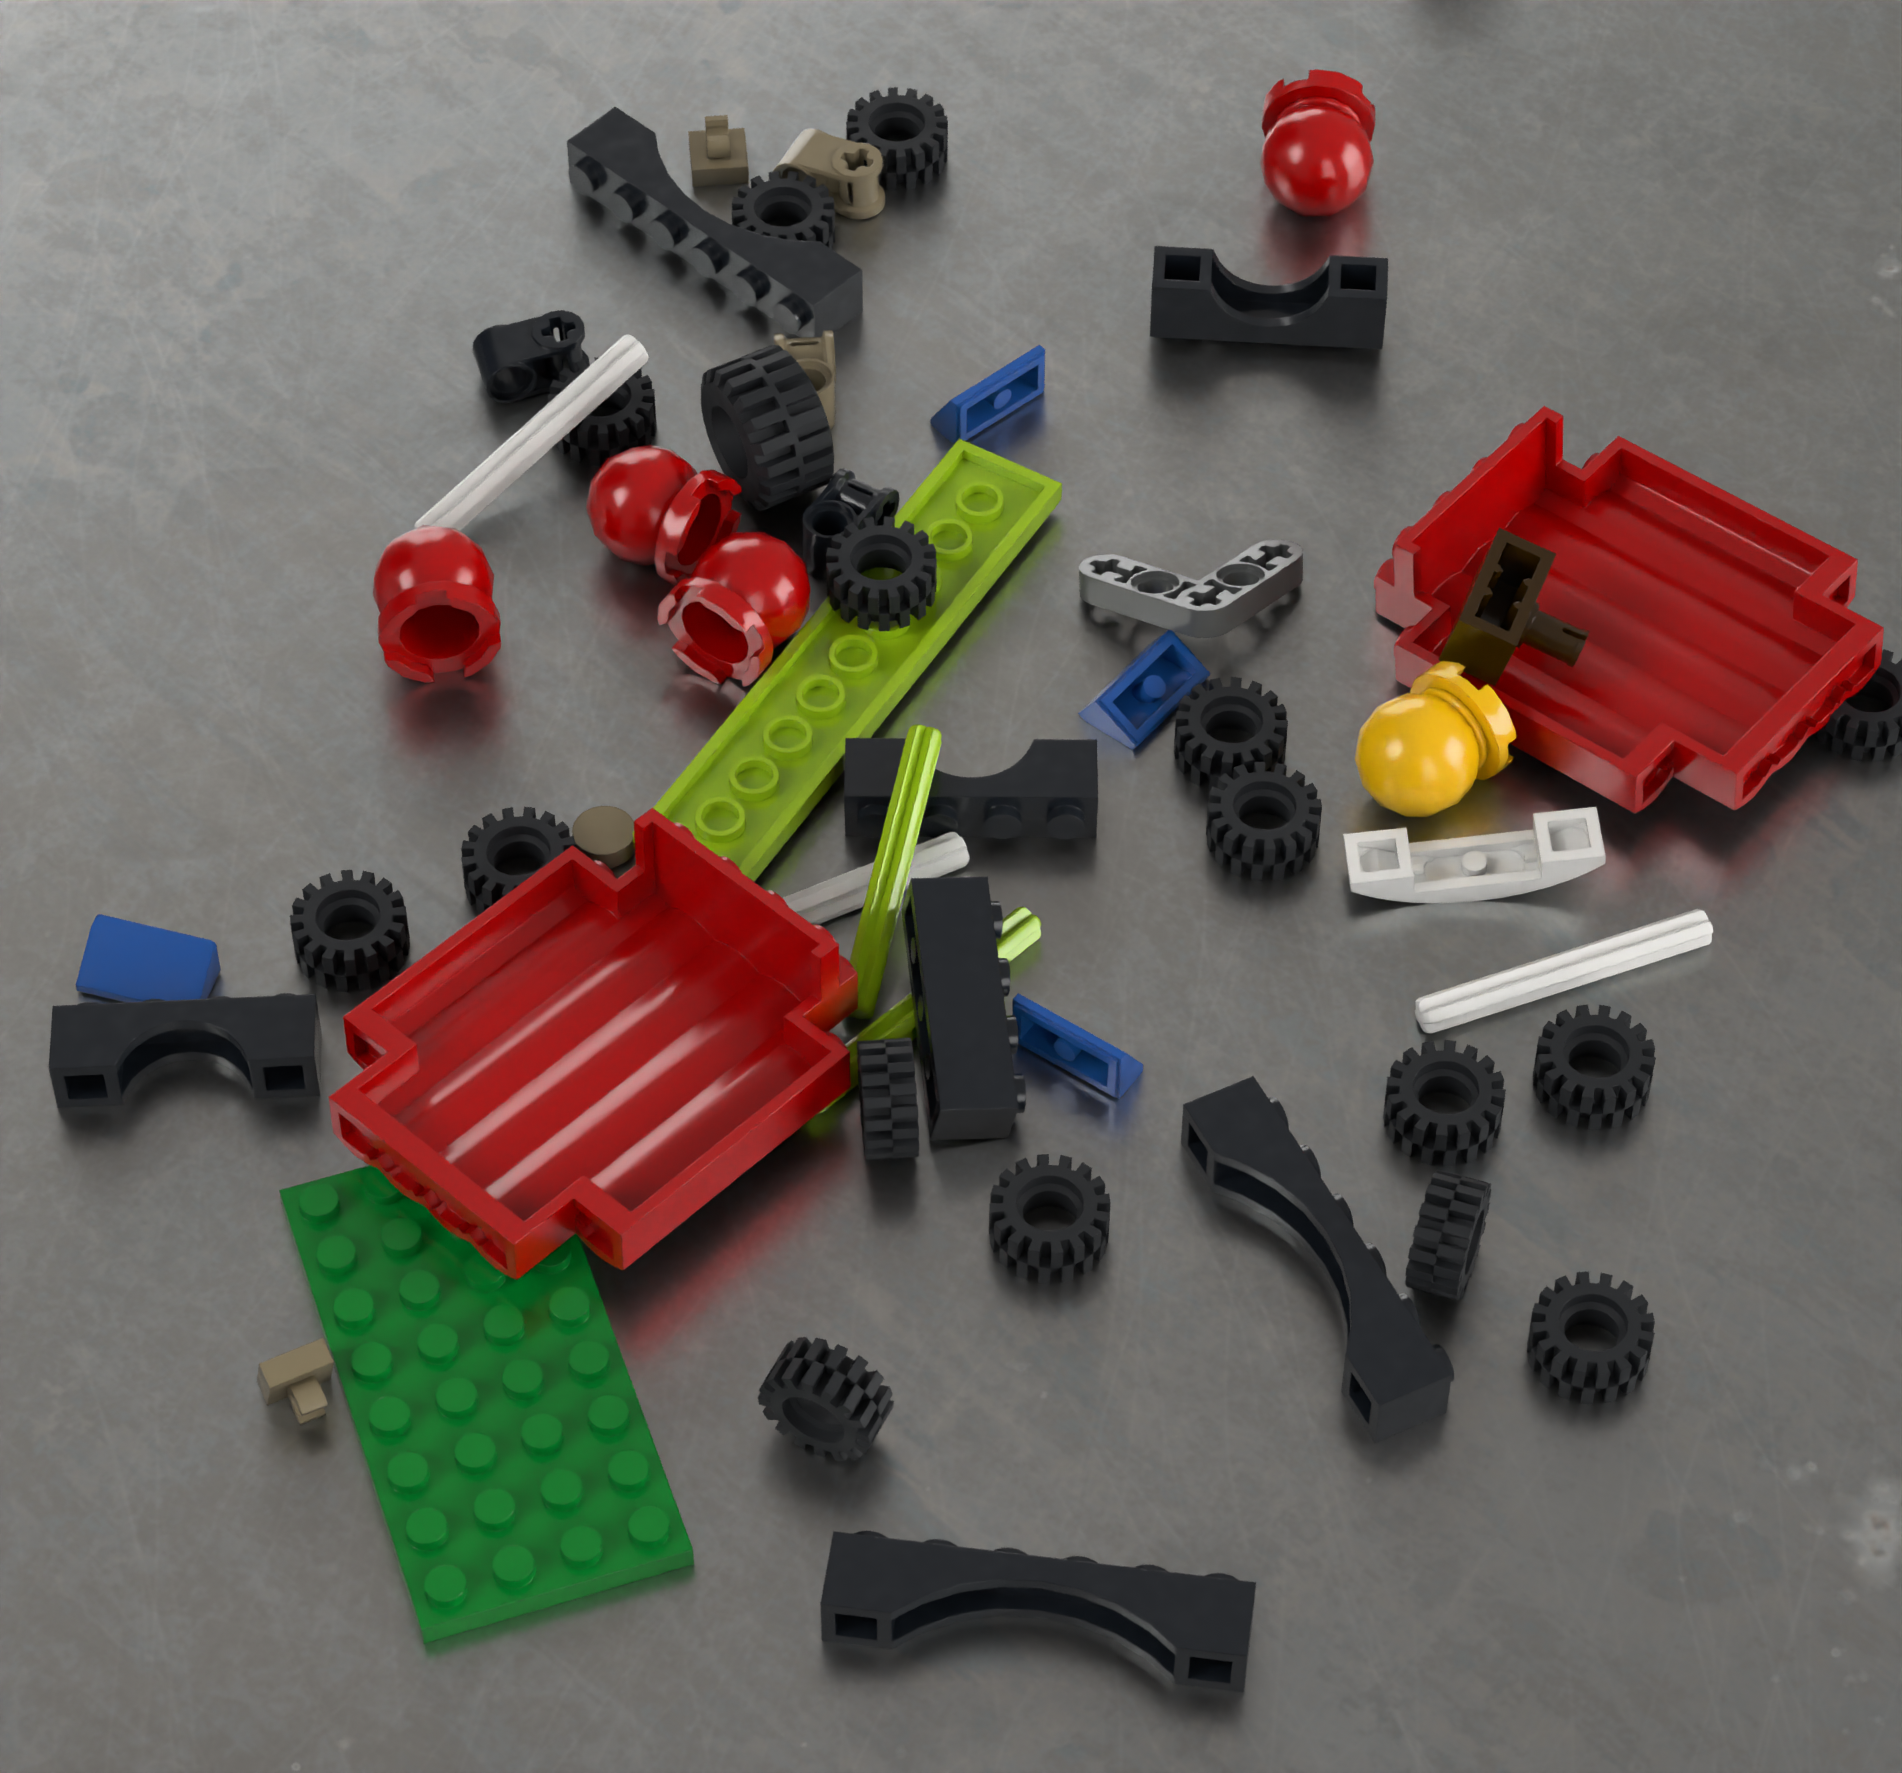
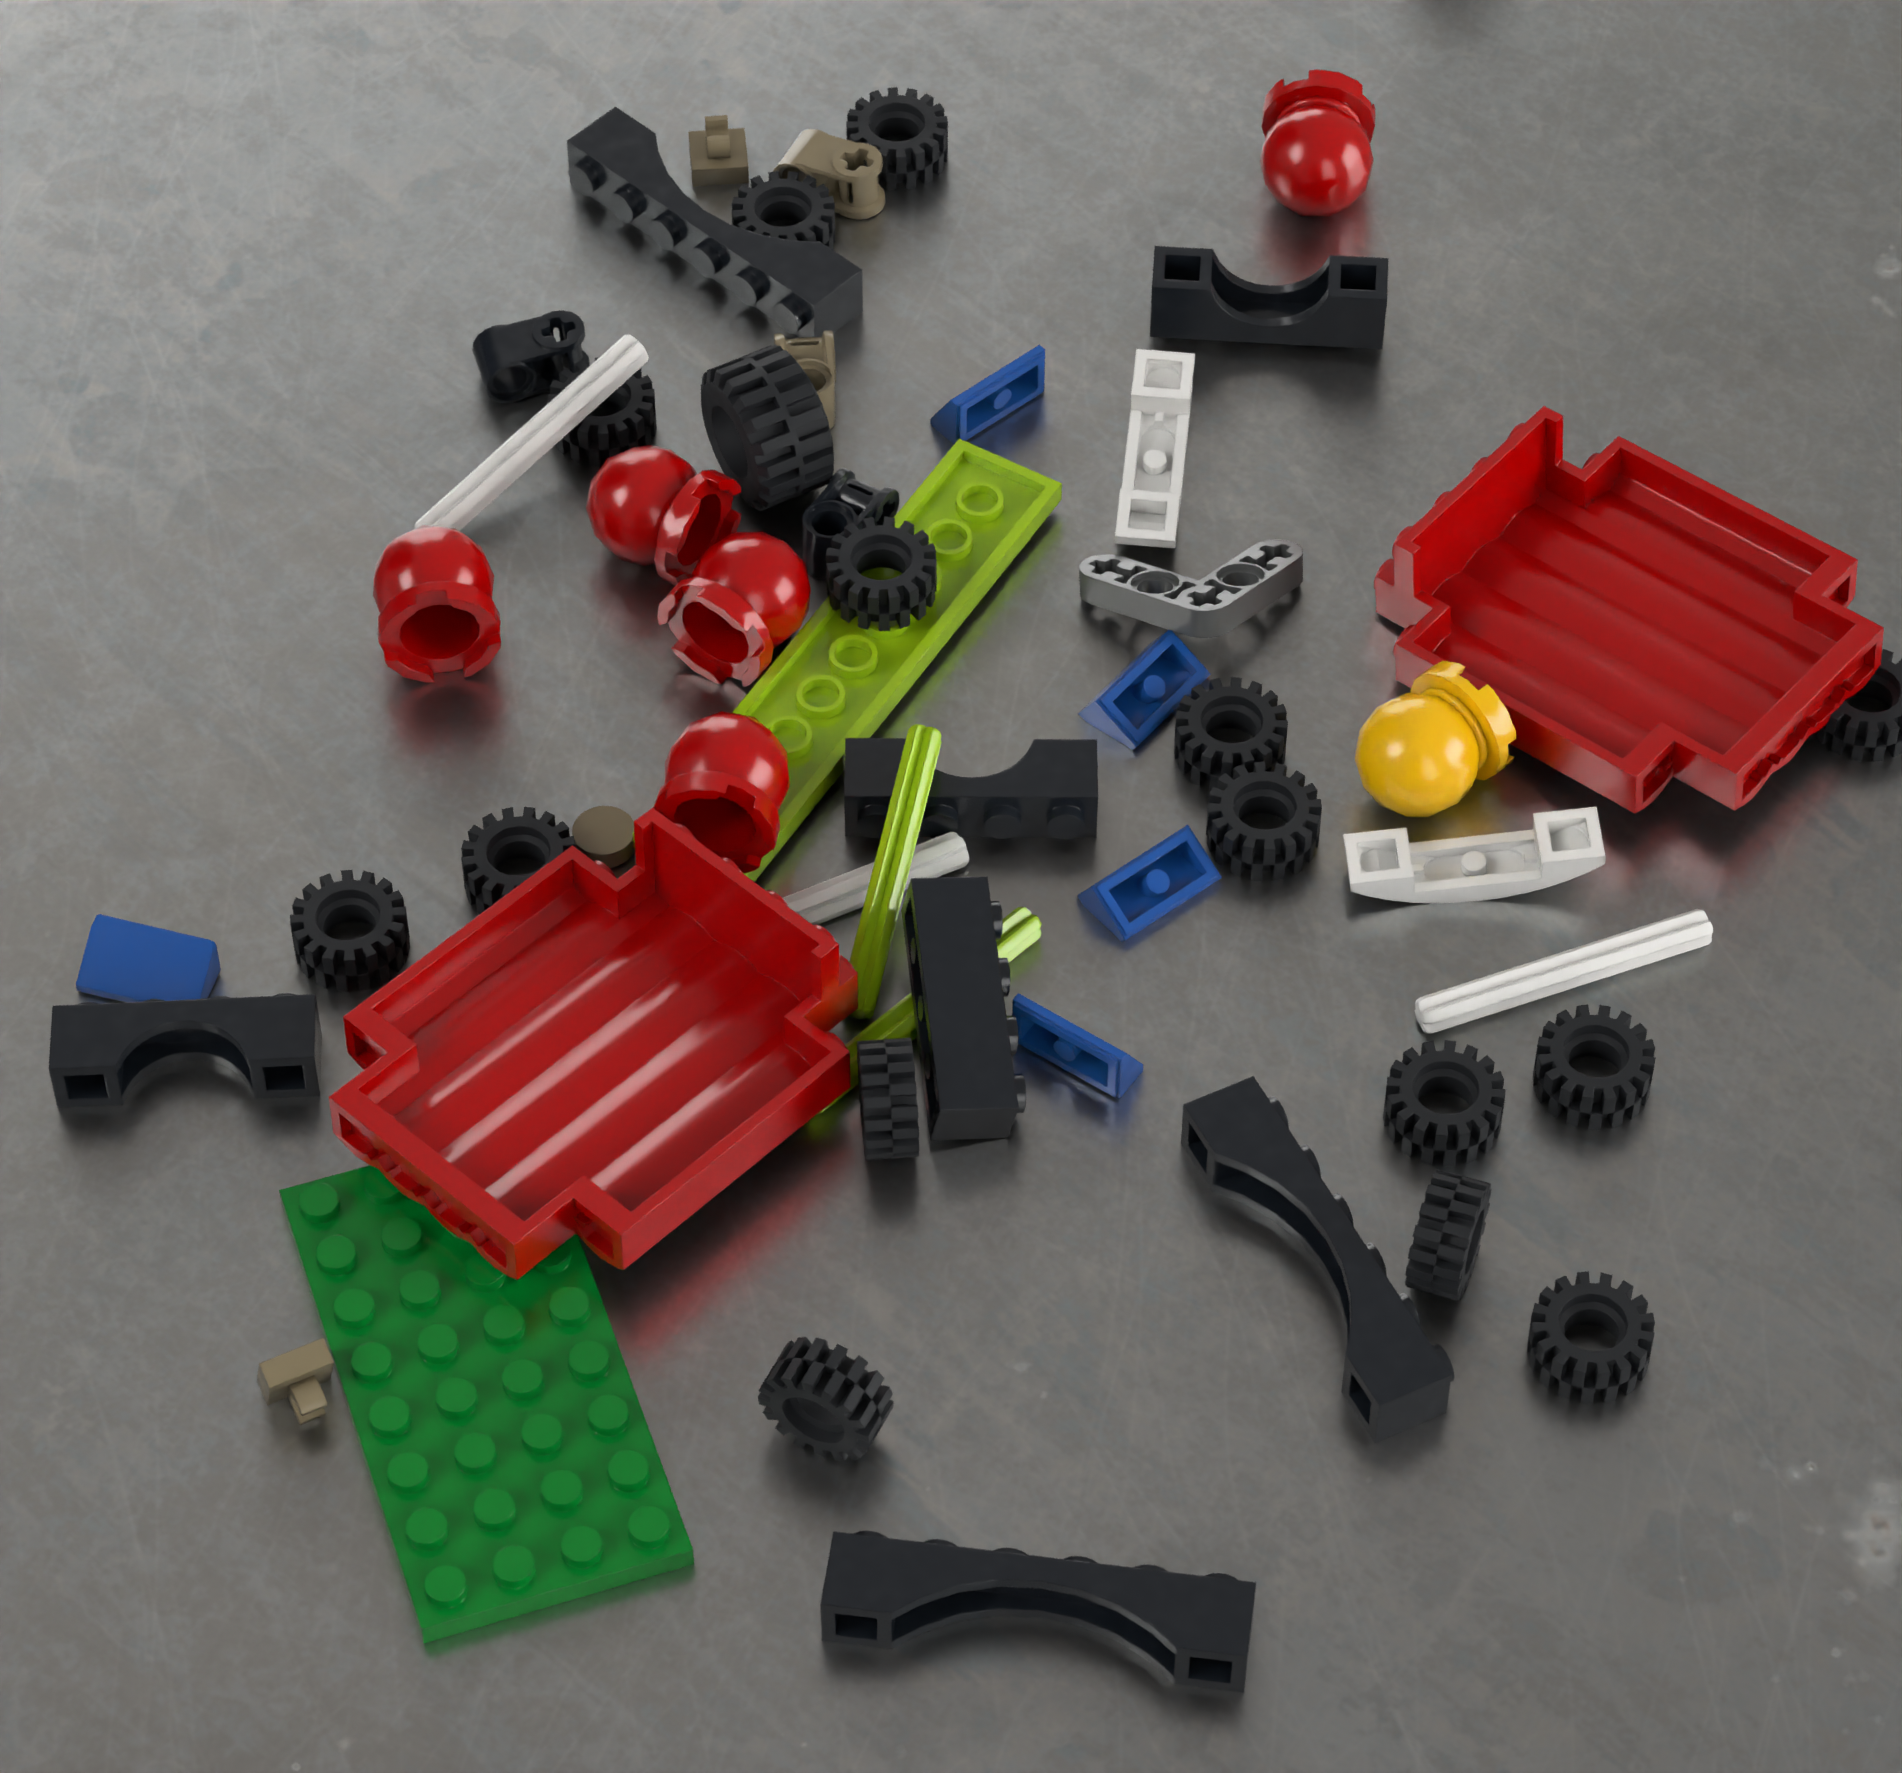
(727, 786): none -> red tile
(1049, 1187): black tyre -> none
(1151, 884): none -> blue slope
(1155, 449): none -> white slope
(1504, 612): dark brown brick -> none

